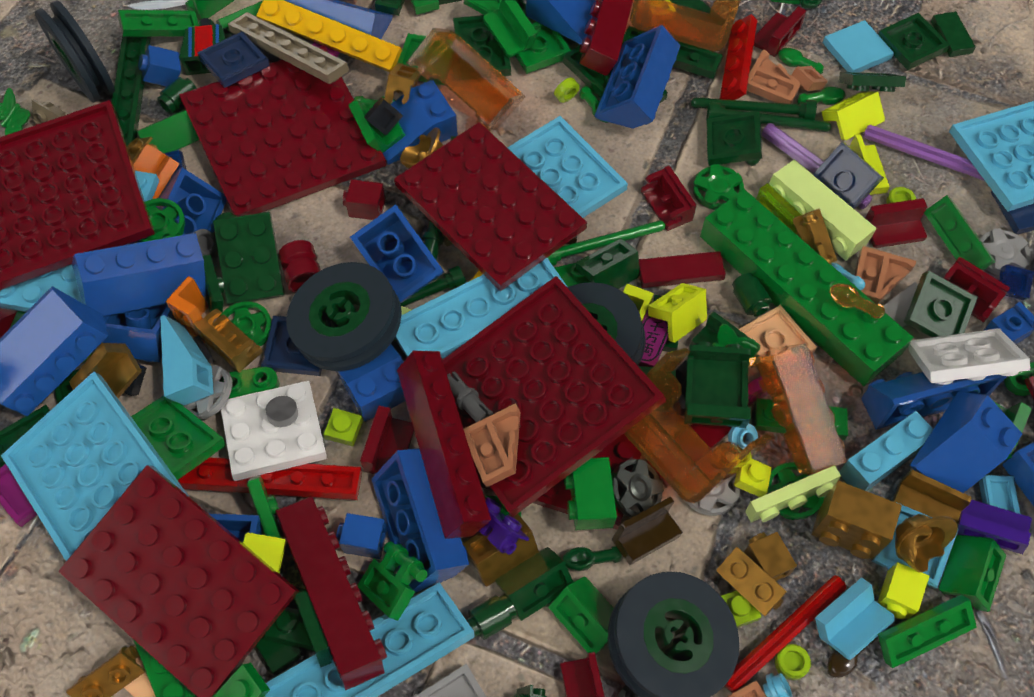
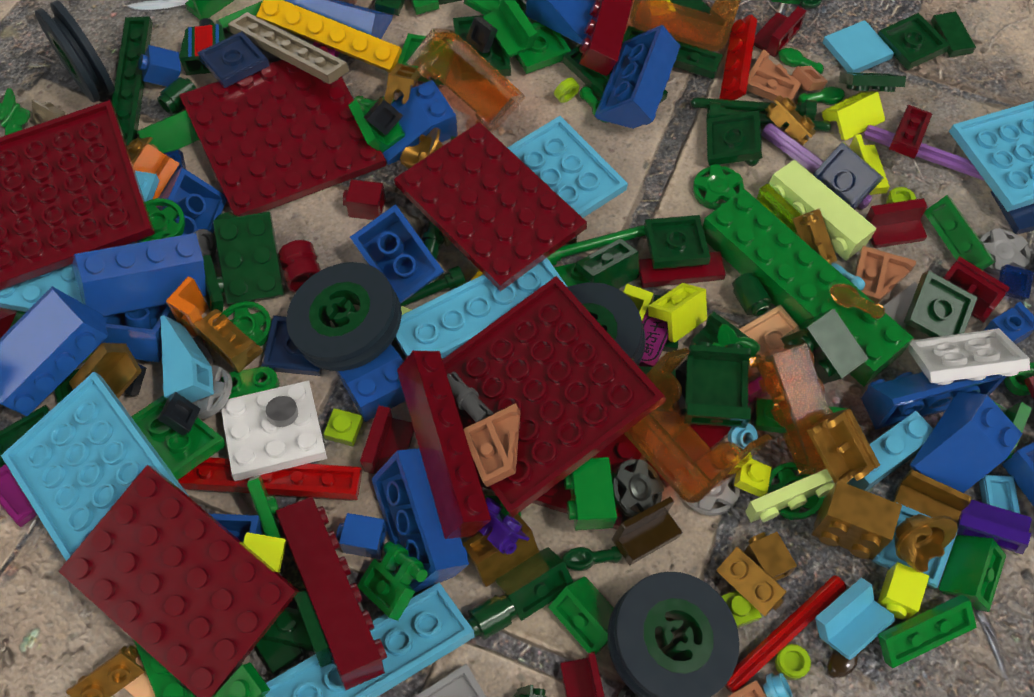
(156, 22): green plate -> none
(179, 413): none -> black plate
(481, 34): none -> black plate
(669, 198): dark red hinge -> none
(676, 242): none -> dark green plate
(786, 112): none -> pearl gold hinge
(831, 343): none -> brick
(843, 446): none -> pearl gold hinge
(910, 131): none -> dark red tile

